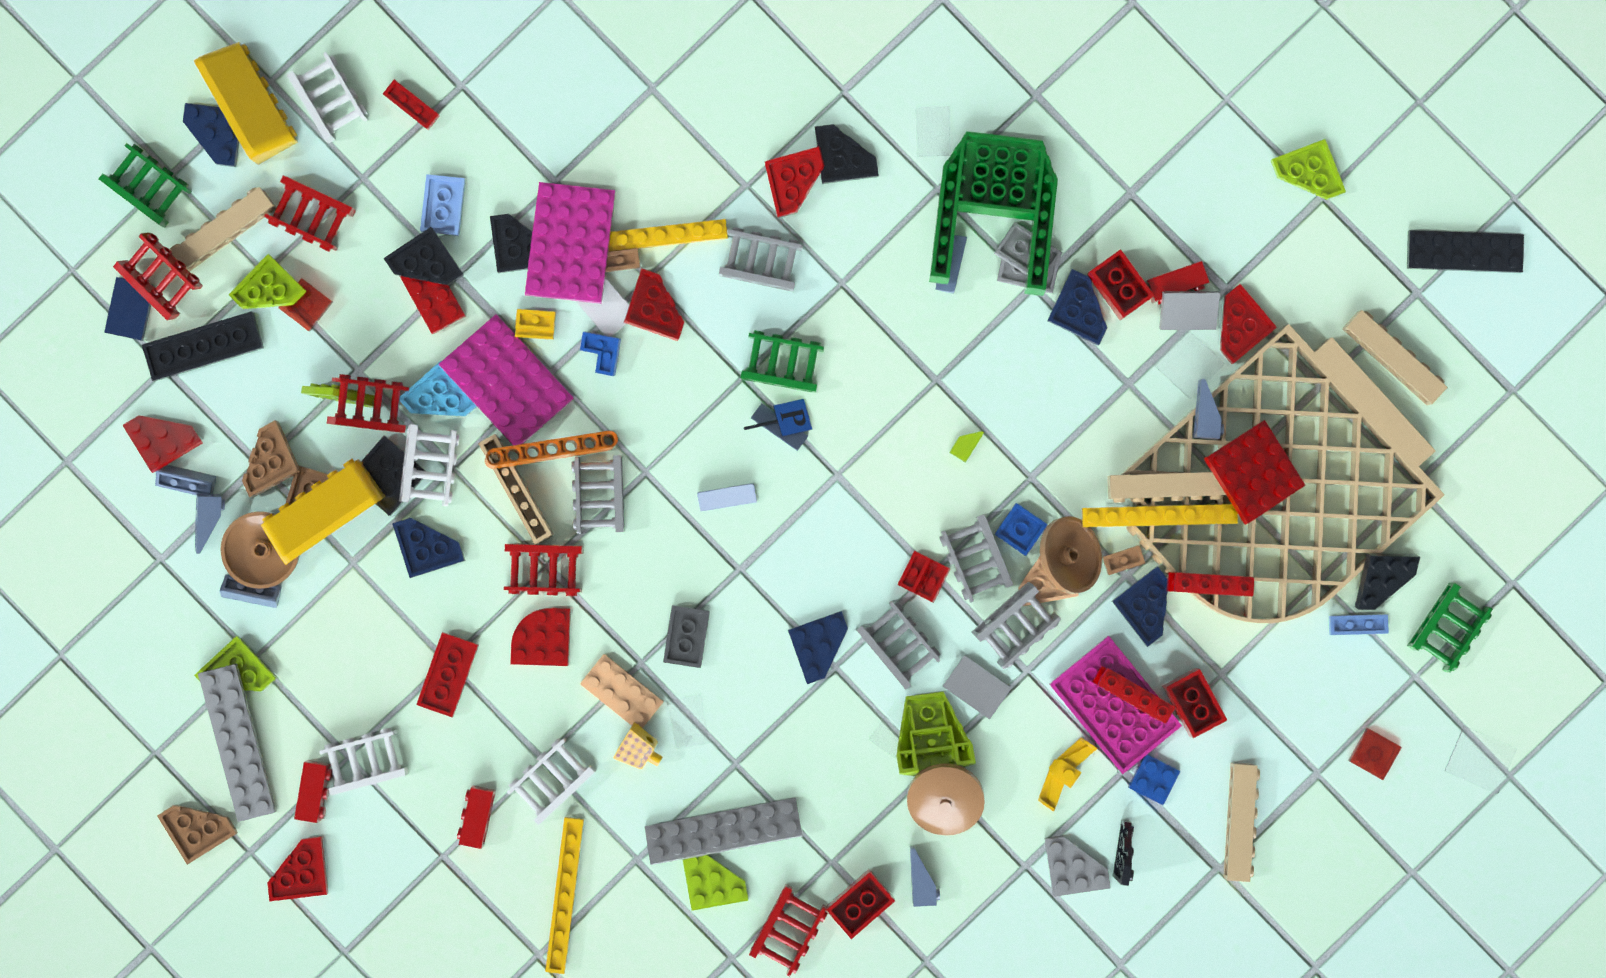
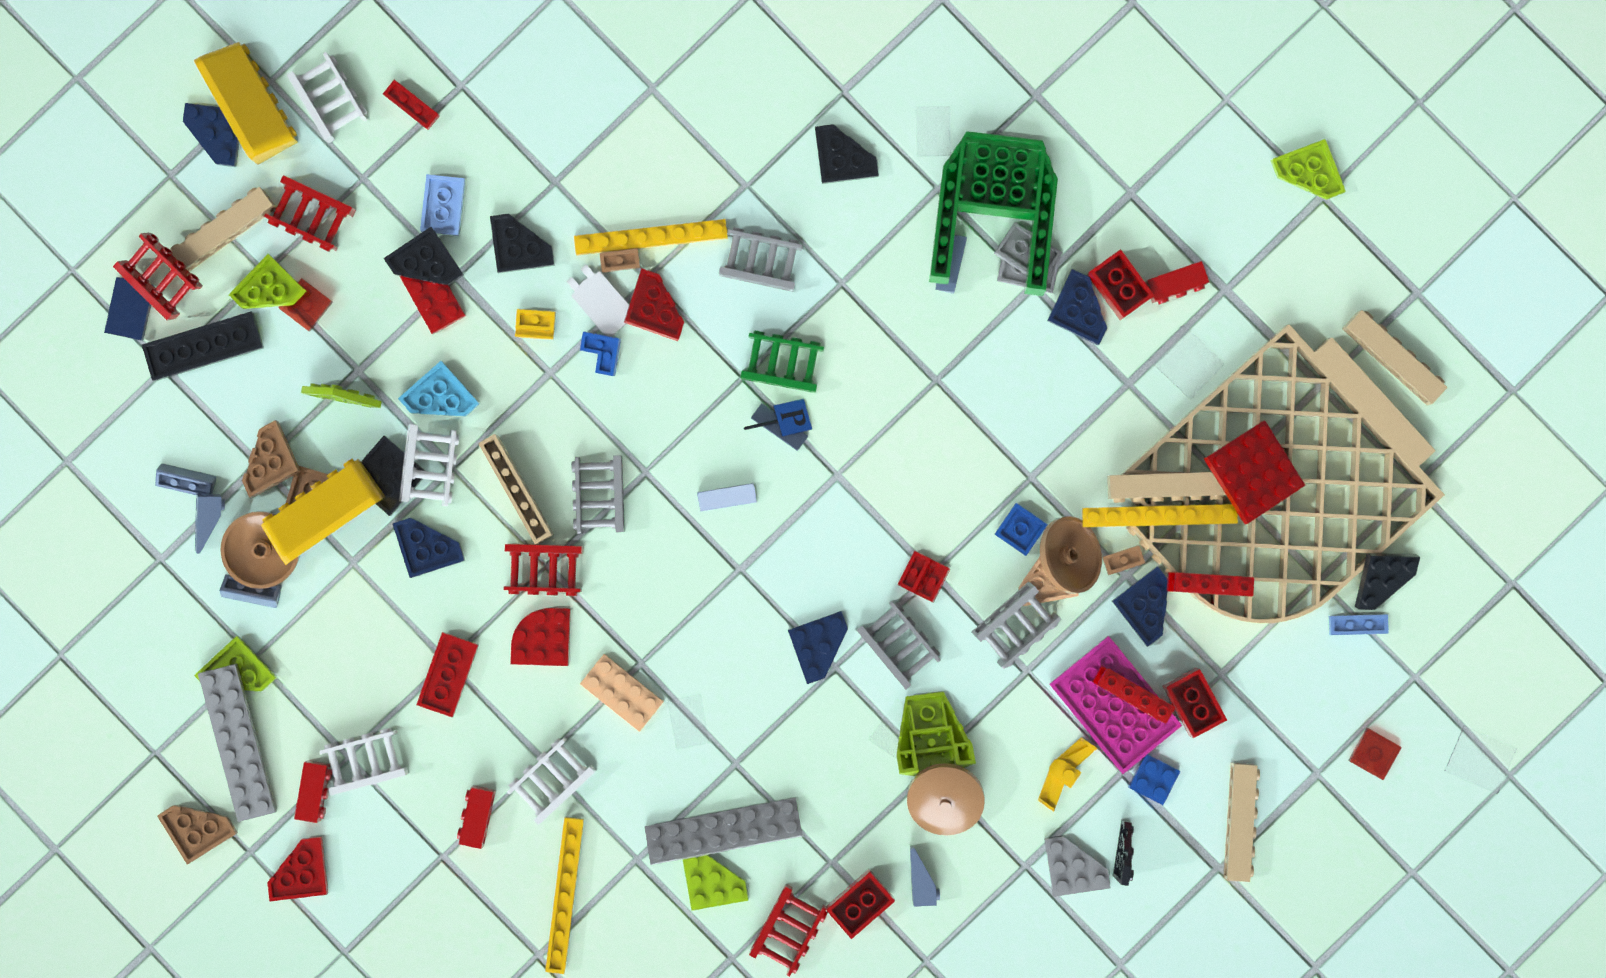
(128, 192): green fence -> none
(161, 440): red plate -> none
(358, 419): red fence -> none
(506, 381): dark pink plate -> none
(544, 455): orange beam -> none
(570, 242): dark pink plate -> none
(638, 748): yellow torso -> none
(686, 636): dark grey plate -> none
(793, 178): red plate -> none
(965, 445): lime tile -> none
(976, 687): light grey tile -> none
(995, 560): light grey fence -> none
(1189, 310): light grey tile -> none
(1207, 418): sand blue slope -> none
(1242, 324): red plate -> none
(1430, 625): green fence -> none
(1465, 251): black plate -> none

